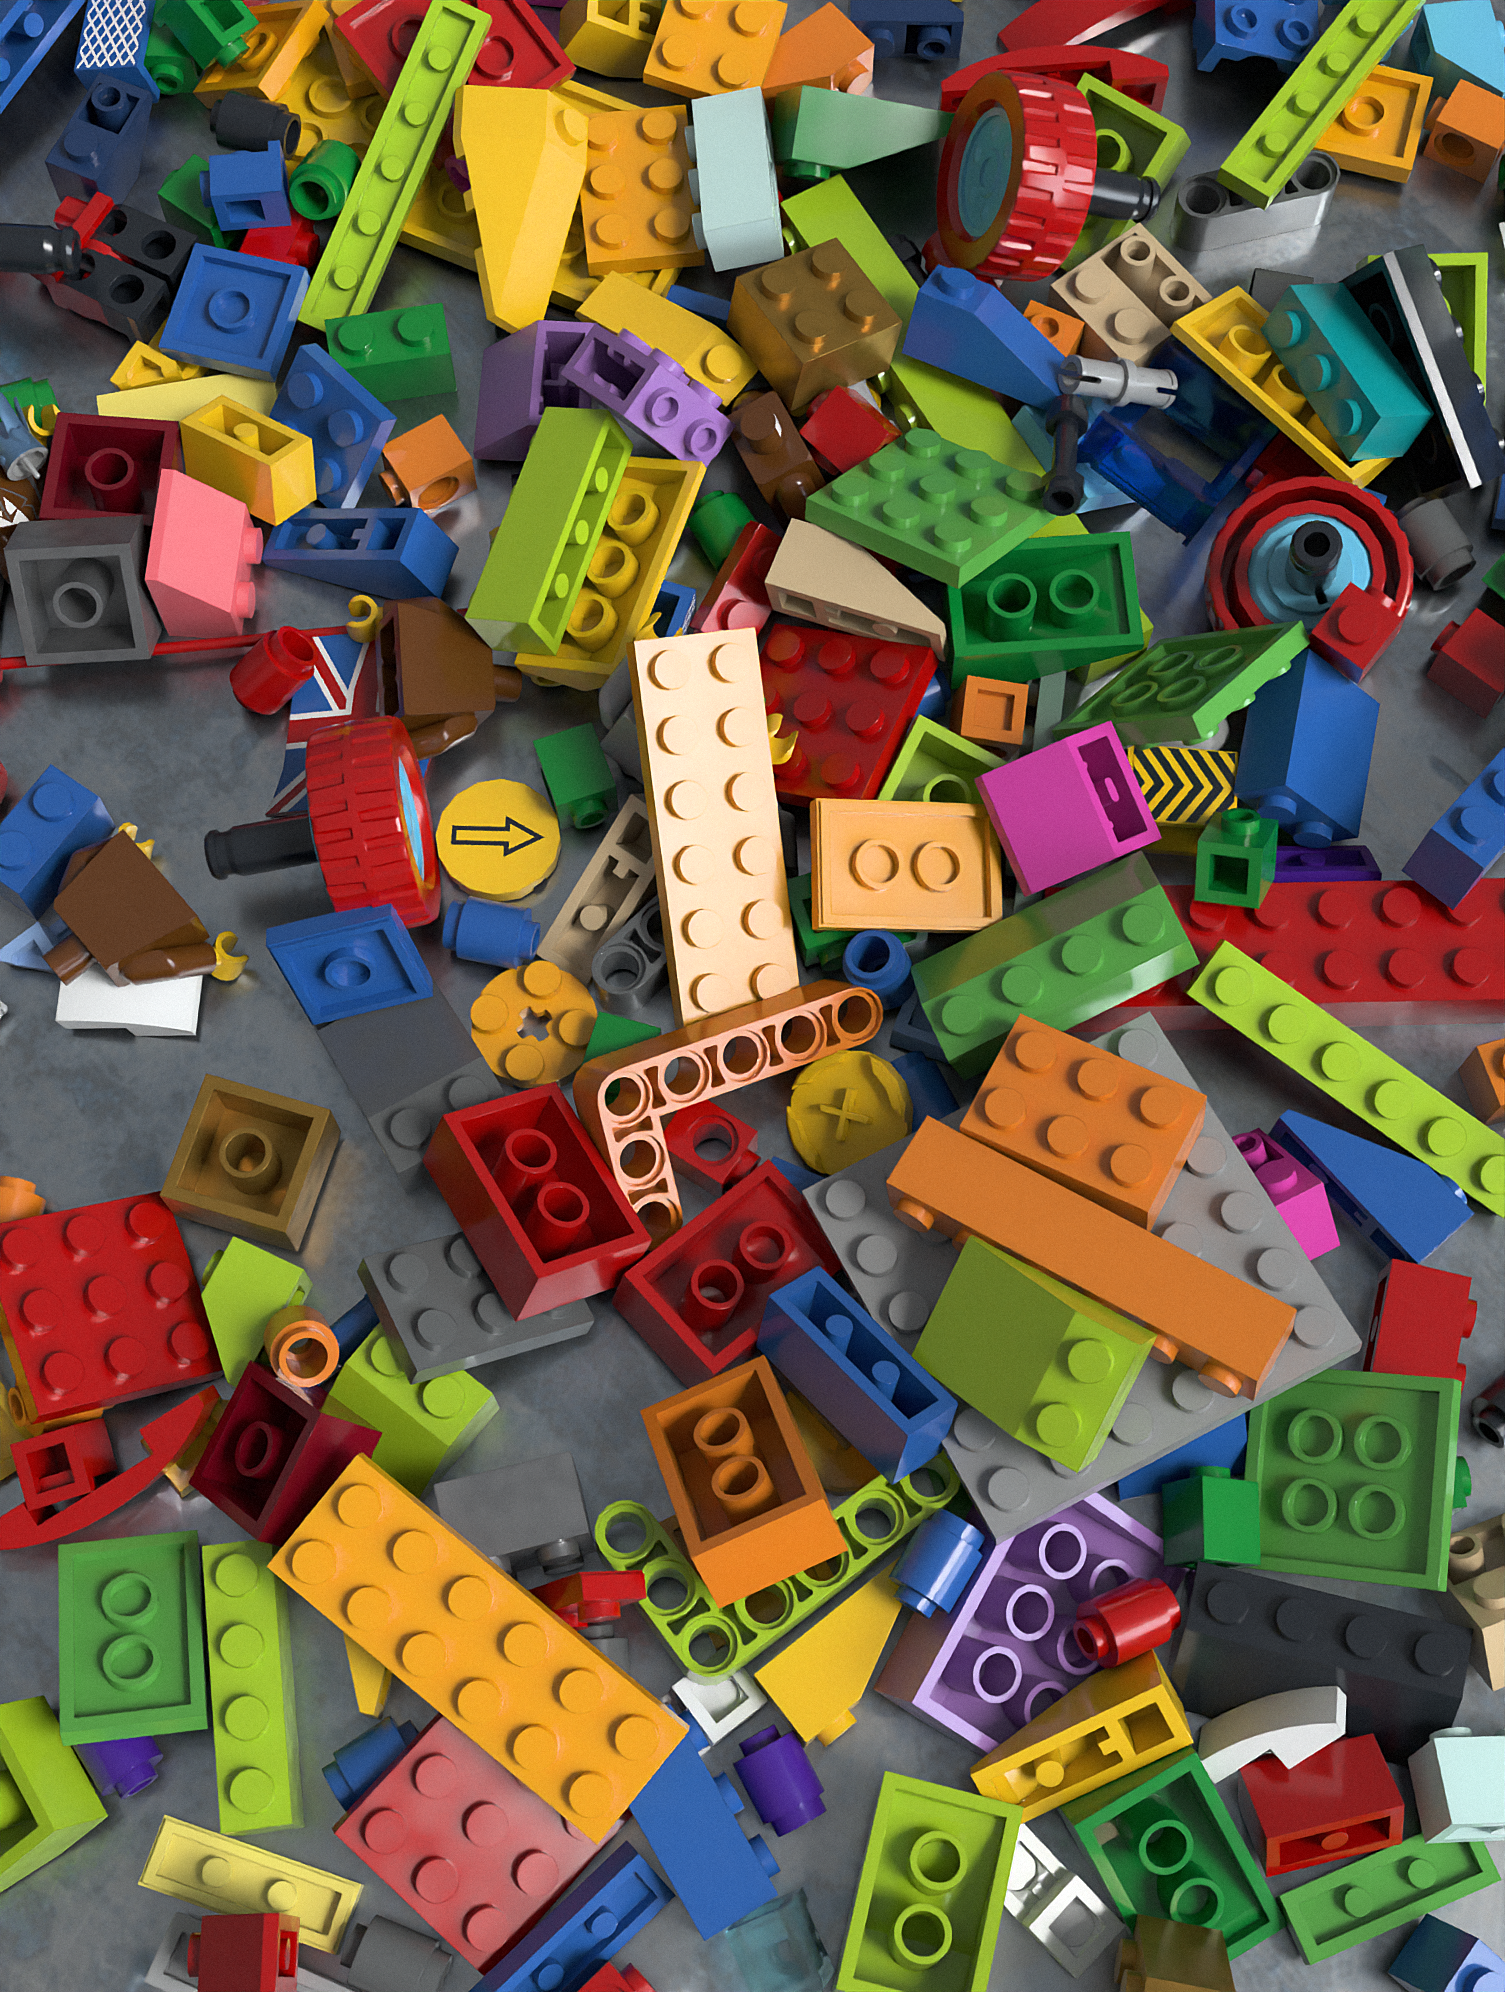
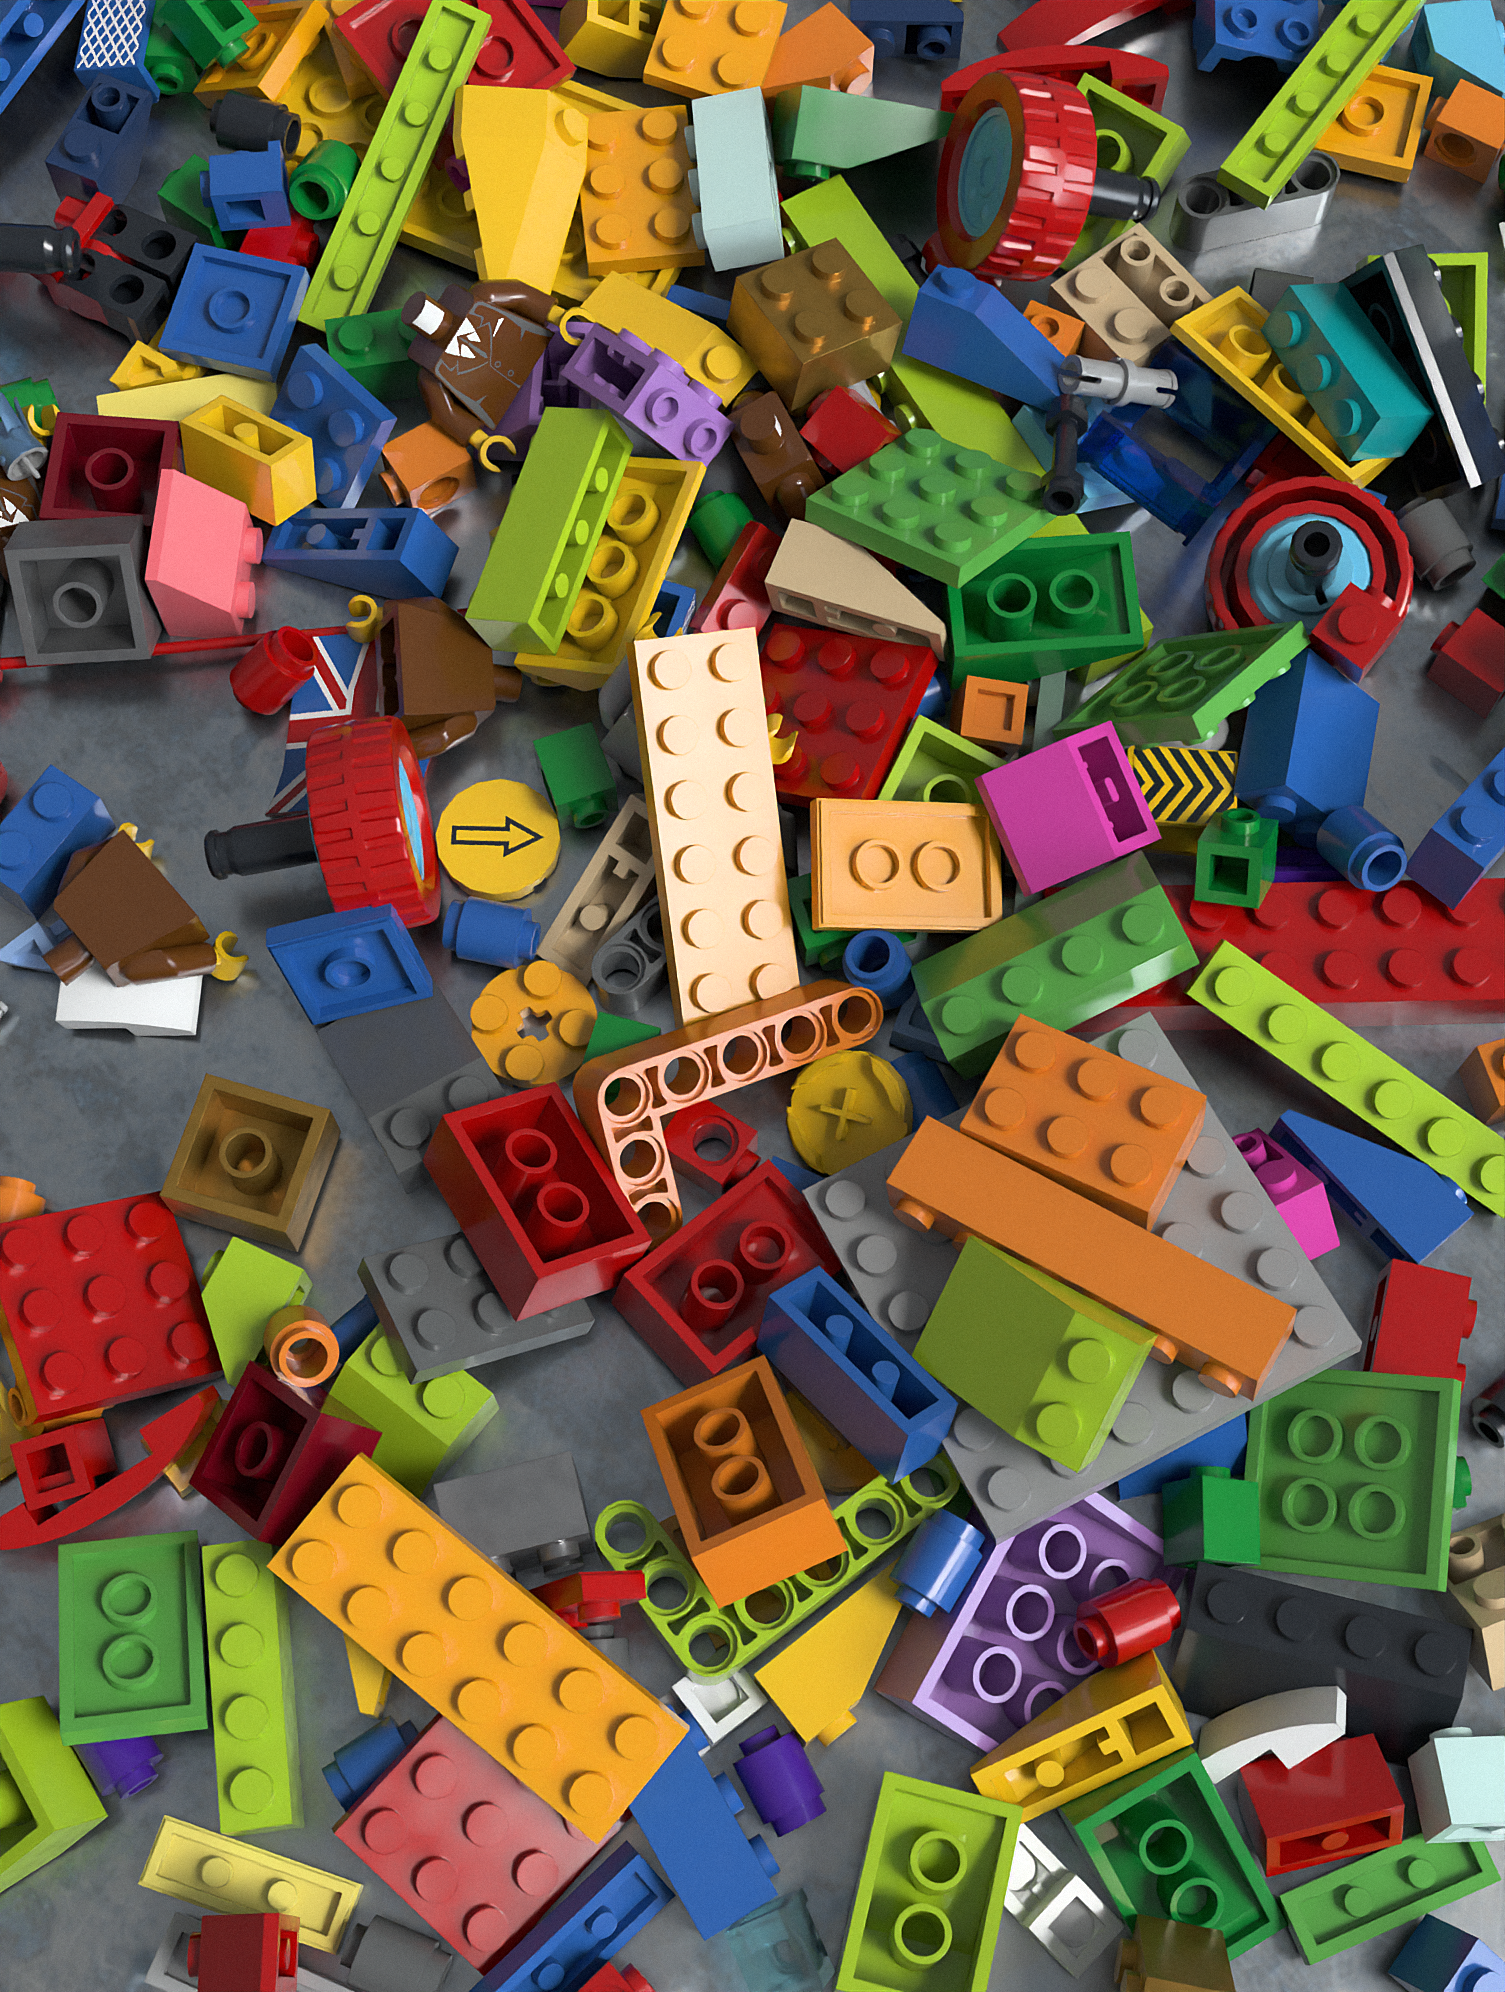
(479, 351): none -> reddish brown torso
(1362, 849): none -> blue brick

